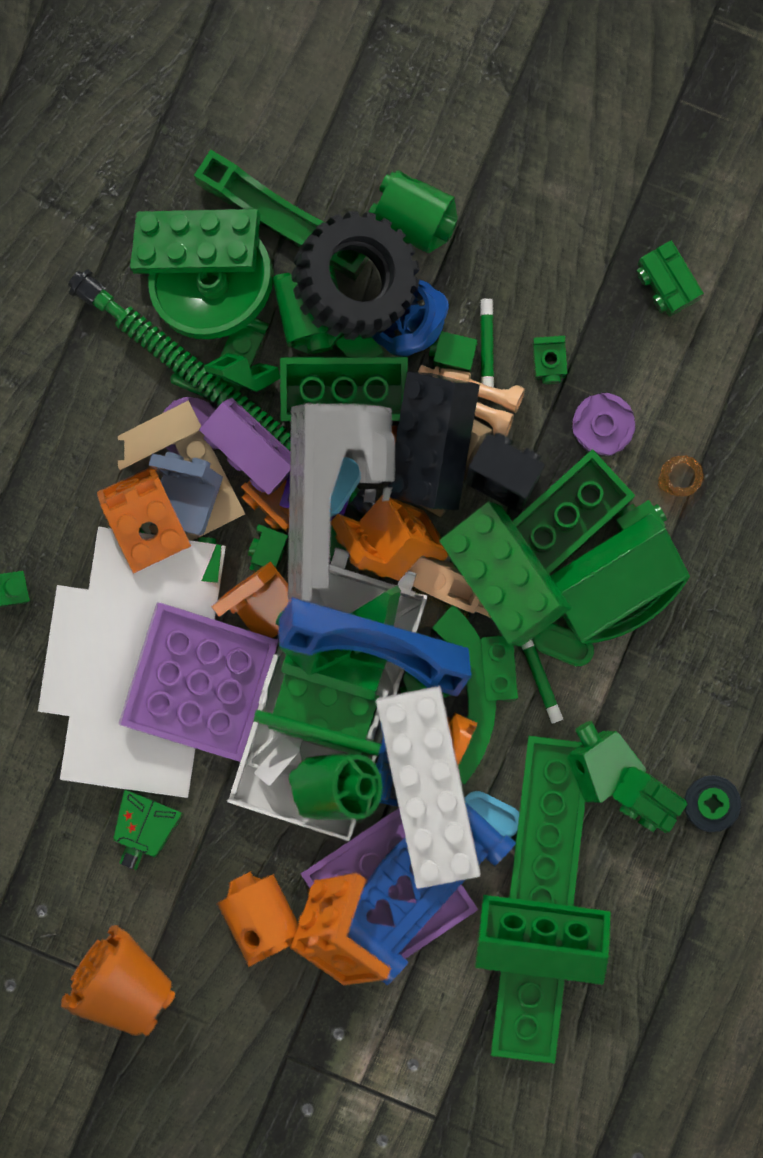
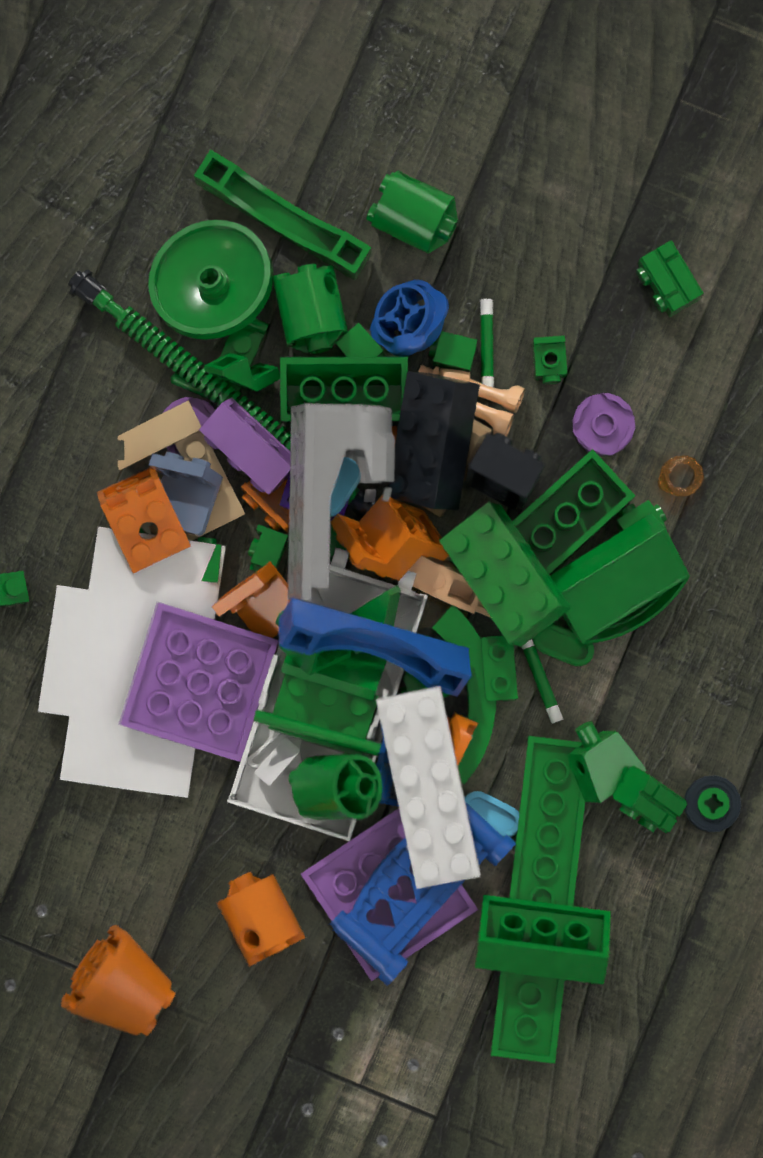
(143, 827): green torso -> none
(195, 241): green plate -> none
(324, 931): orange bracket -> none
(377, 243): black tyre -> none

